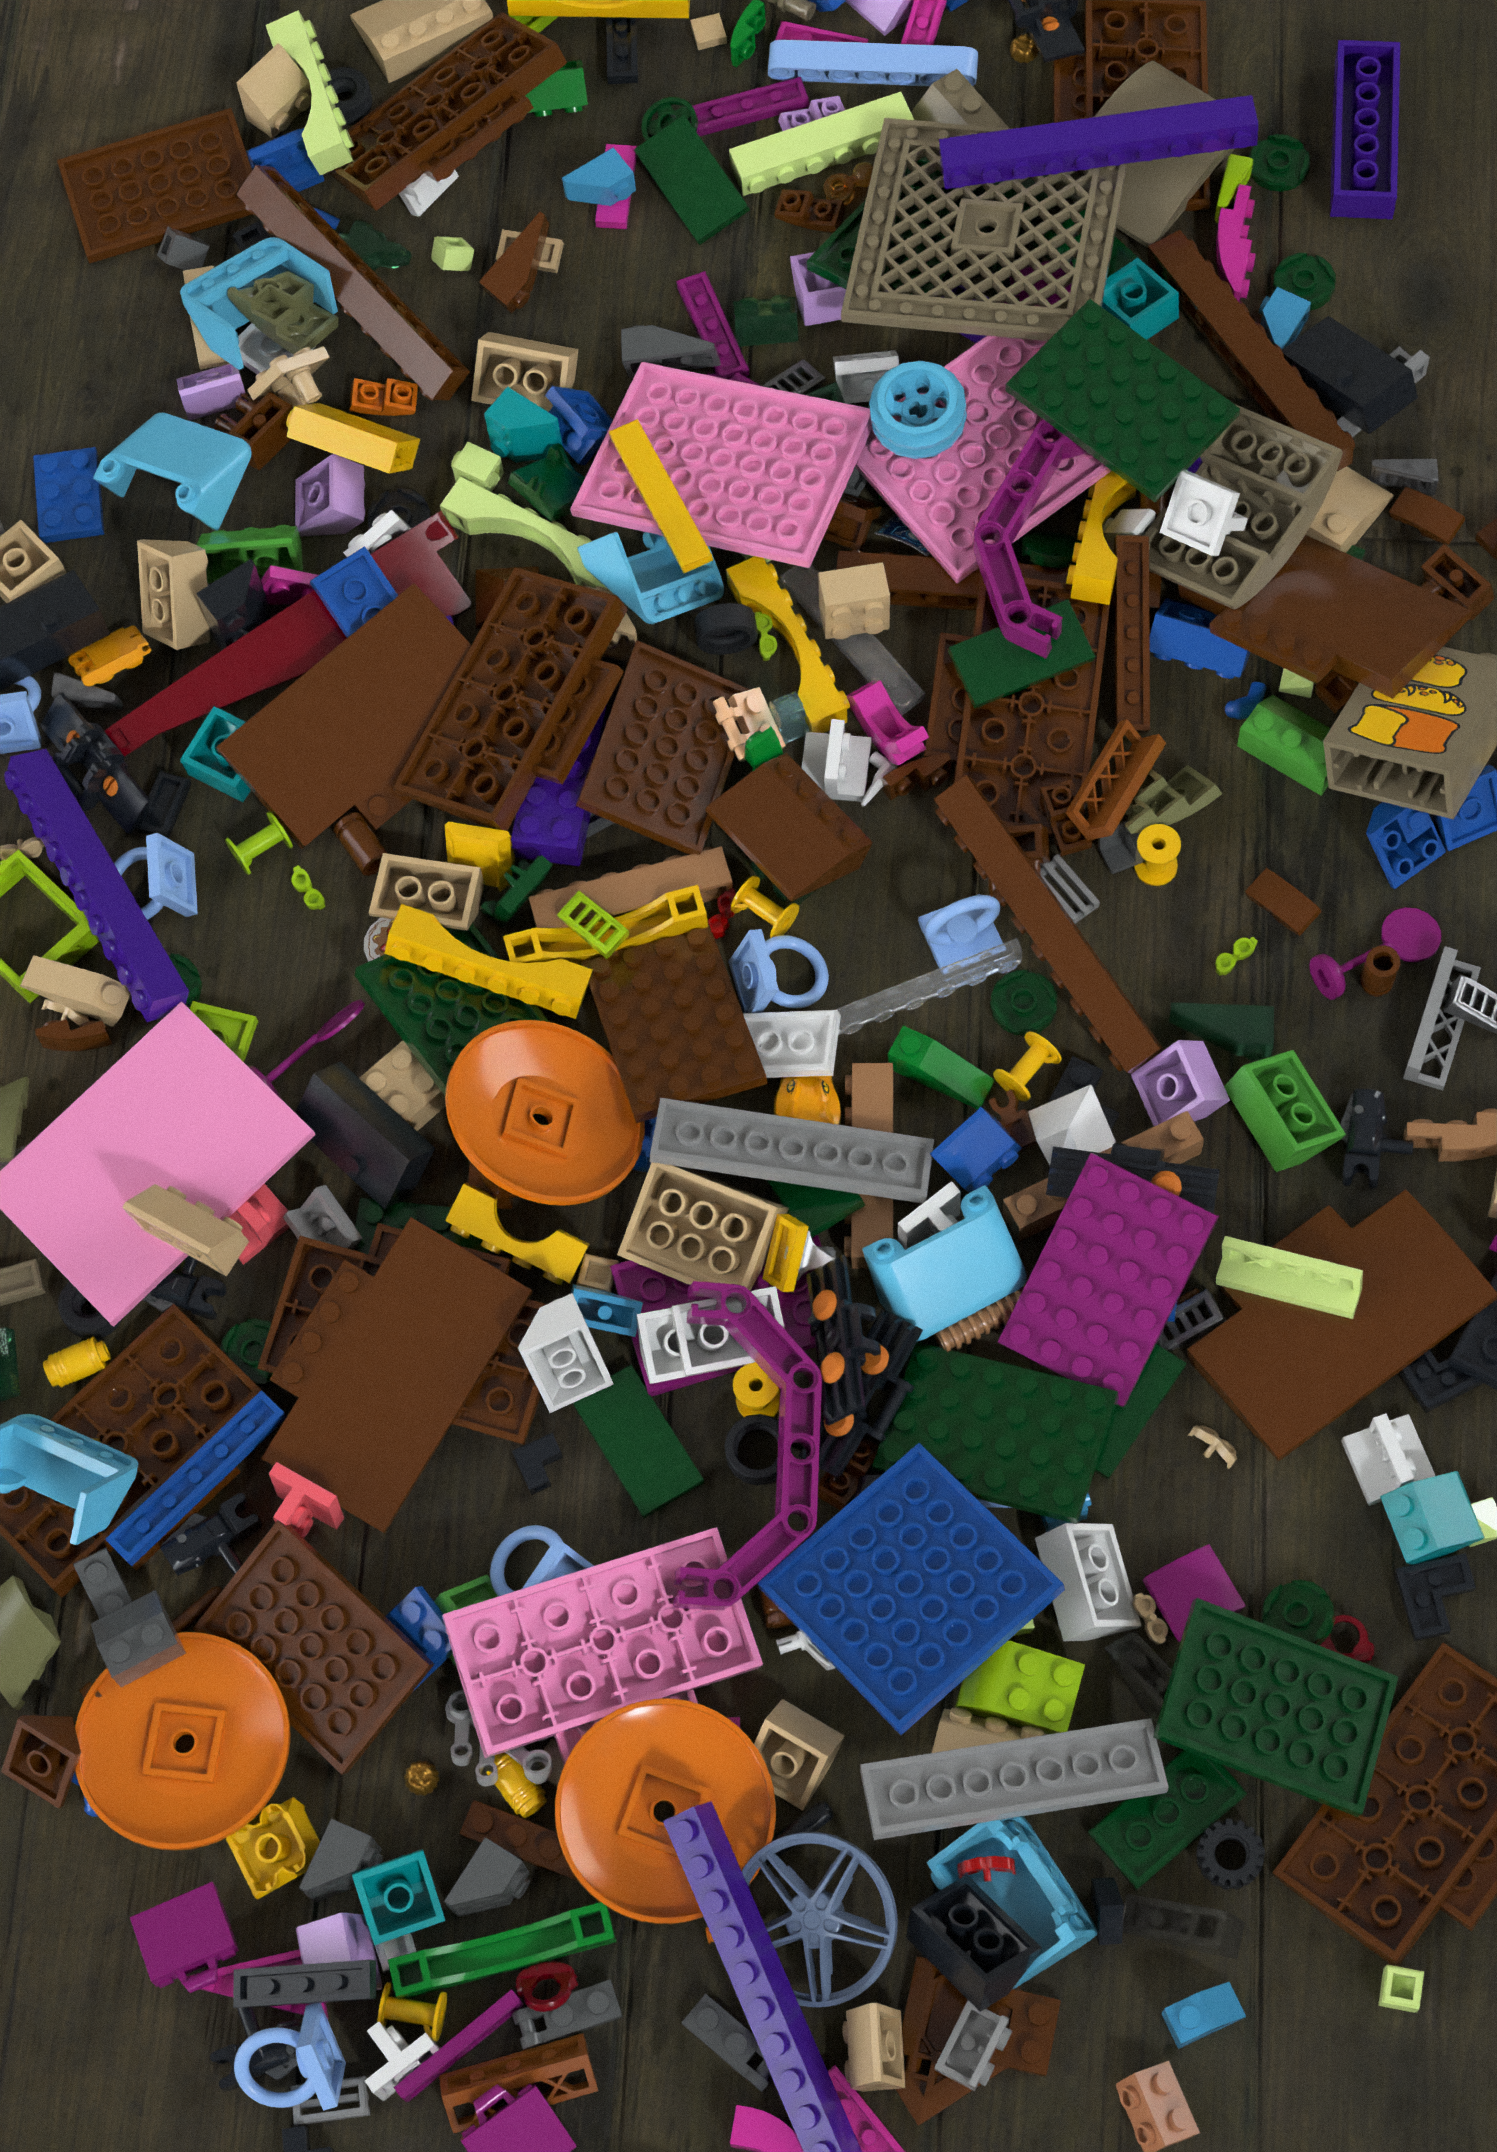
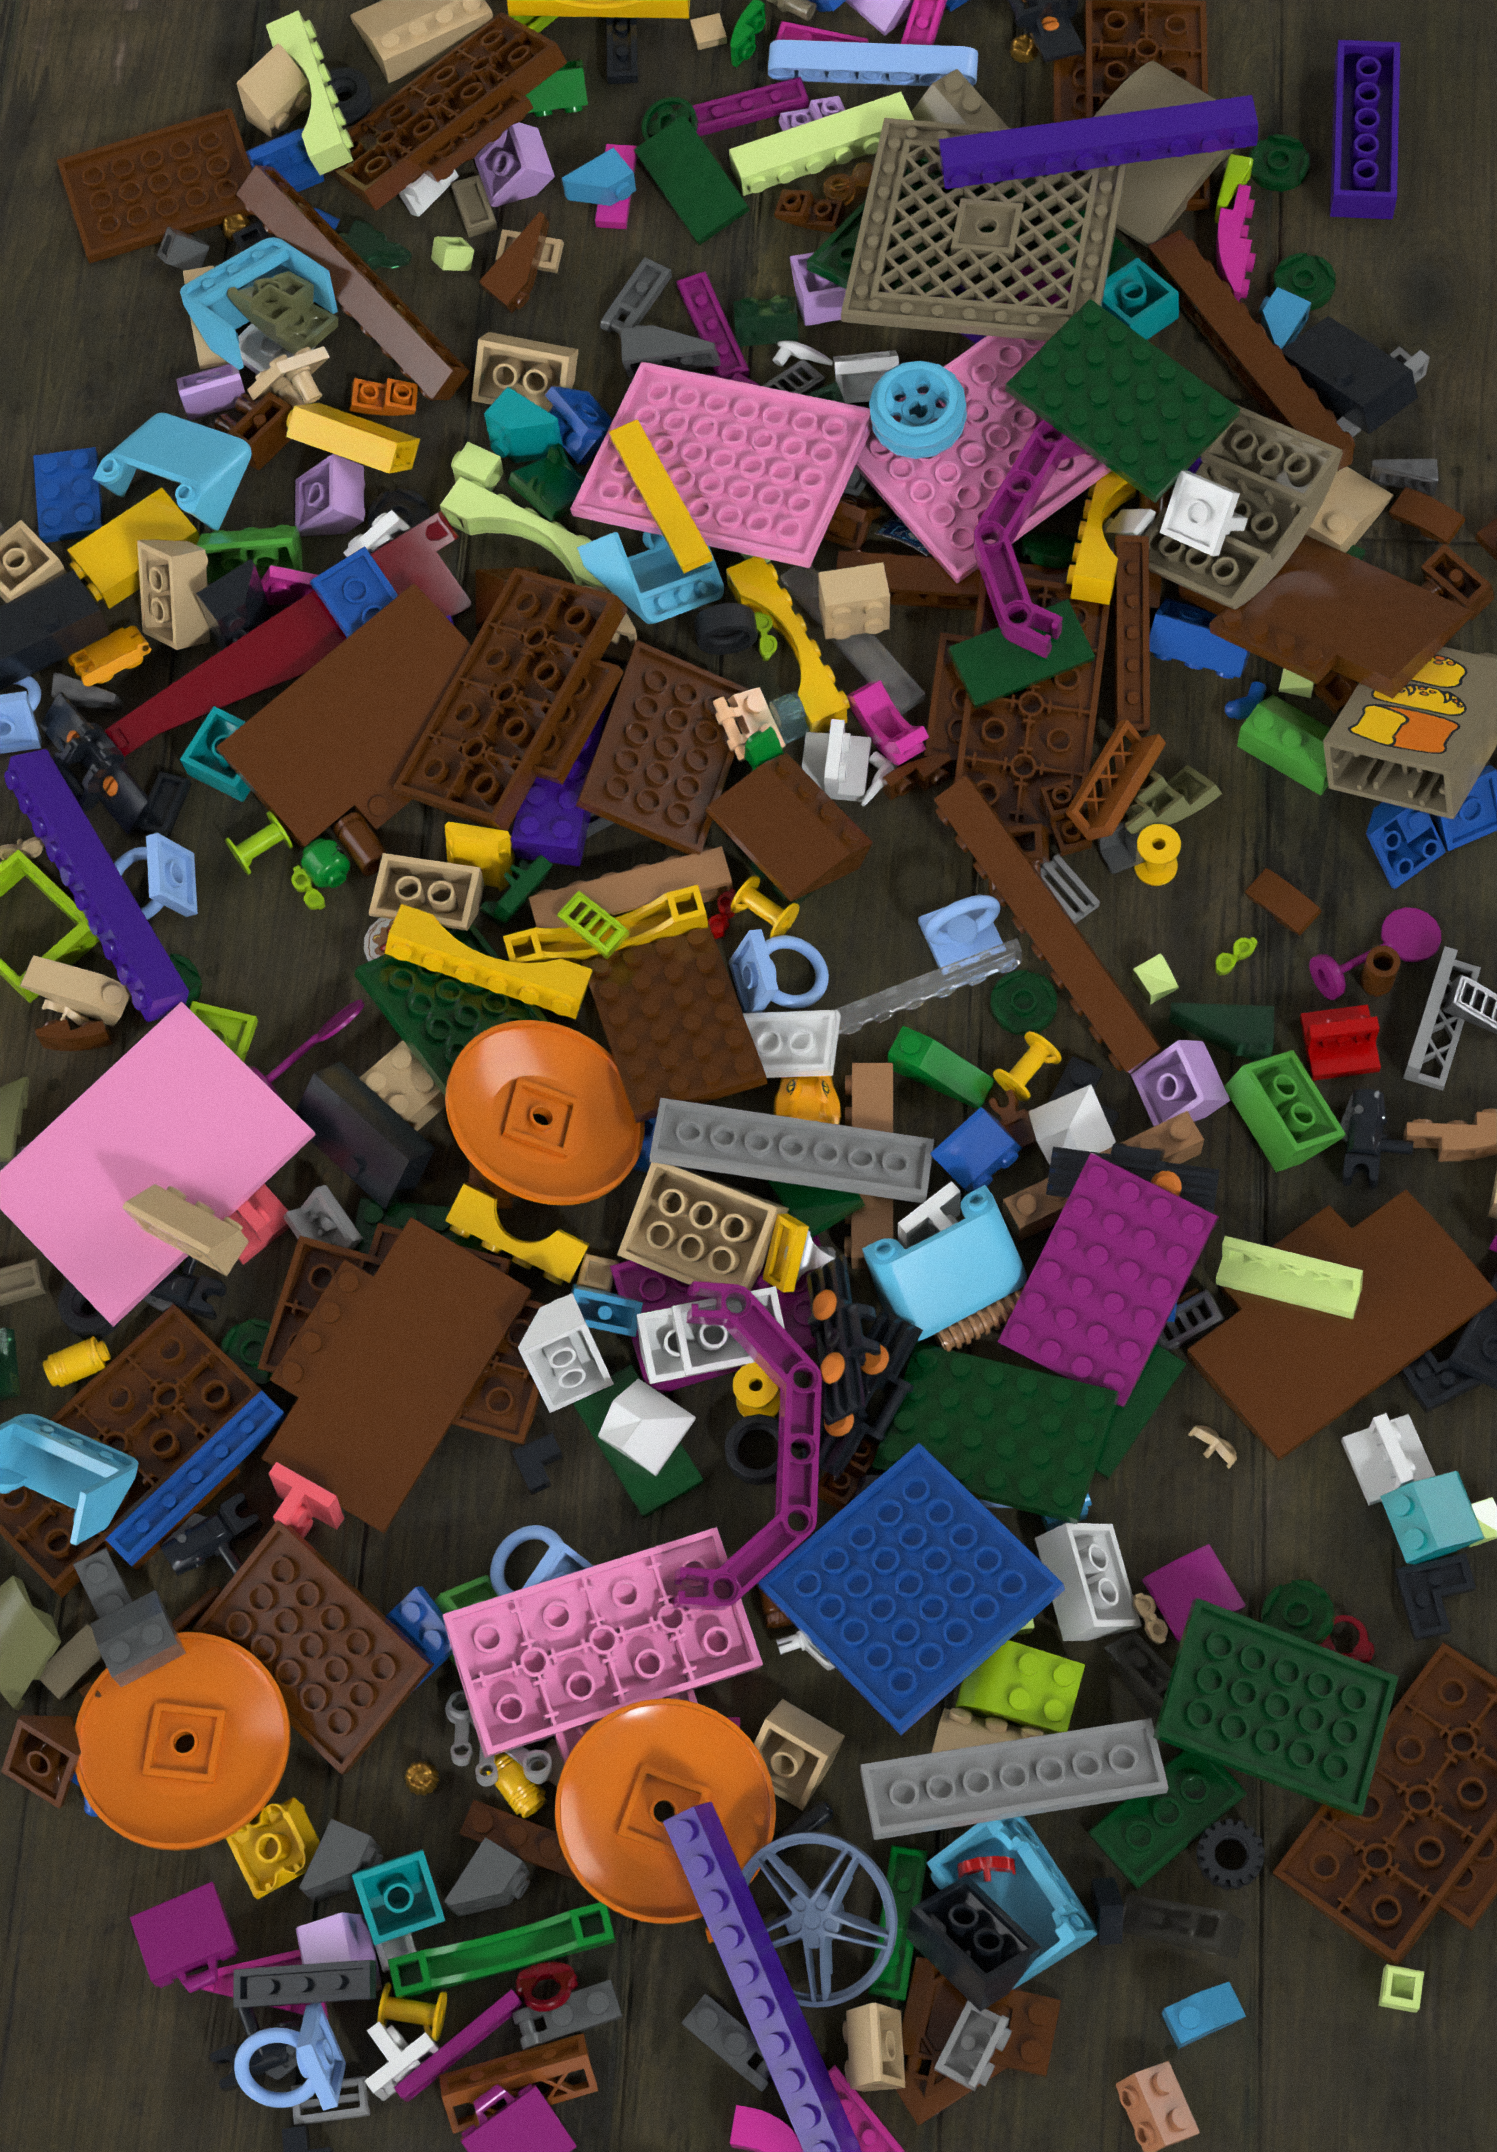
(72, 1663): none -> dark tan tile
(110, 554): none -> yellow brick
(233, 224): none -> pearl gold piece
(325, 863): none -> green head
(474, 206): none -> dark tan tile
(514, 165): none -> lavender slope
(636, 296): none -> dark grey plate
(645, 1426): none -> white slope
(800, 351): none -> white bar
(906, 1881): none -> green tile
(1154, 979): none -> yellowish green slope
(1340, 1042): none -> red bracket

